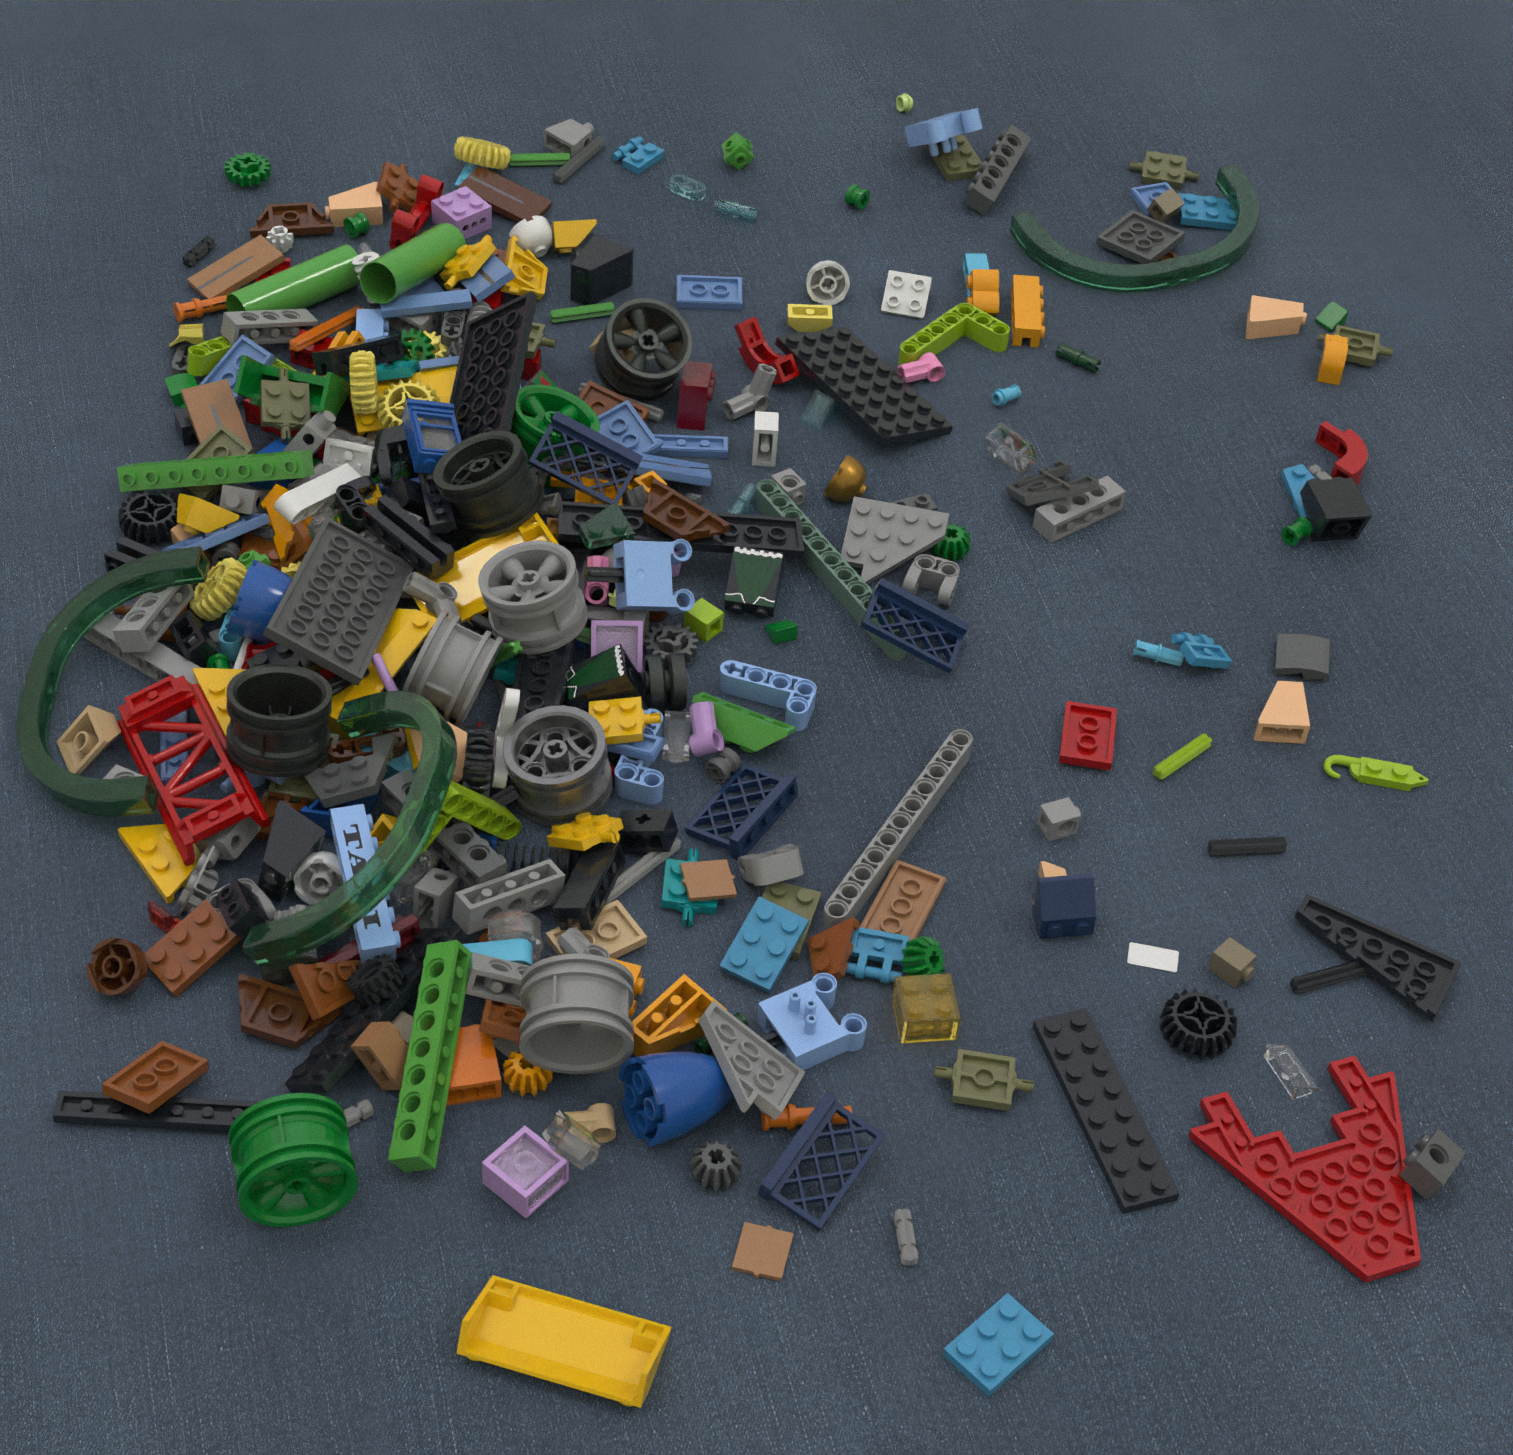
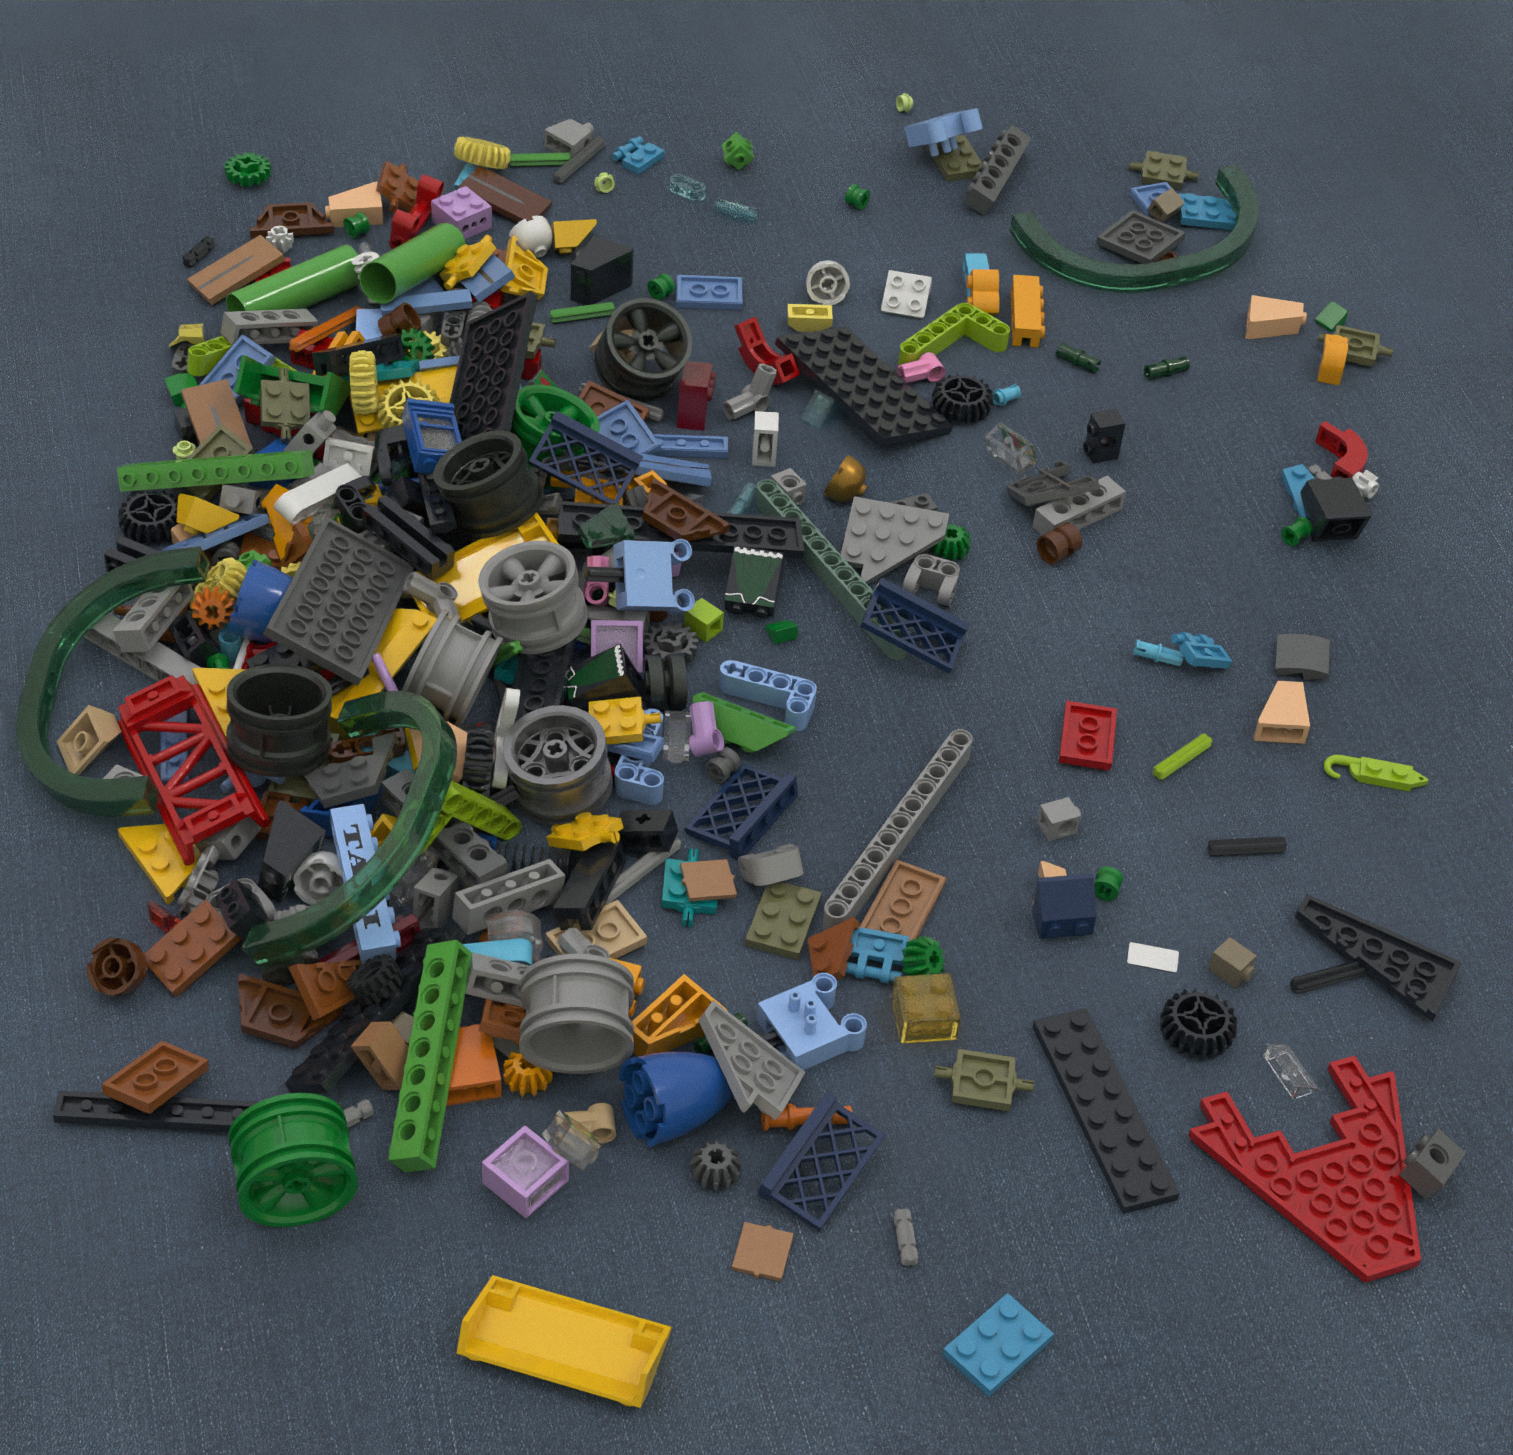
(183, 449): none -> yellowish green plate
(196, 307): orange pin -> none
(210, 598): none -> orange gear
(400, 318): none -> reddish brown wheel
(609, 182): none -> yellowish green plate
(661, 286): none -> green wheel
(764, 945): dark azure plate -> none
(962, 398): none -> black gear
(1059, 543): none -> reddish brown wheel
(1104, 436): none -> black brick
(1108, 883): none -> green wheel
(1166, 367): none -> dark green pin
(1366, 483): none -> white gear

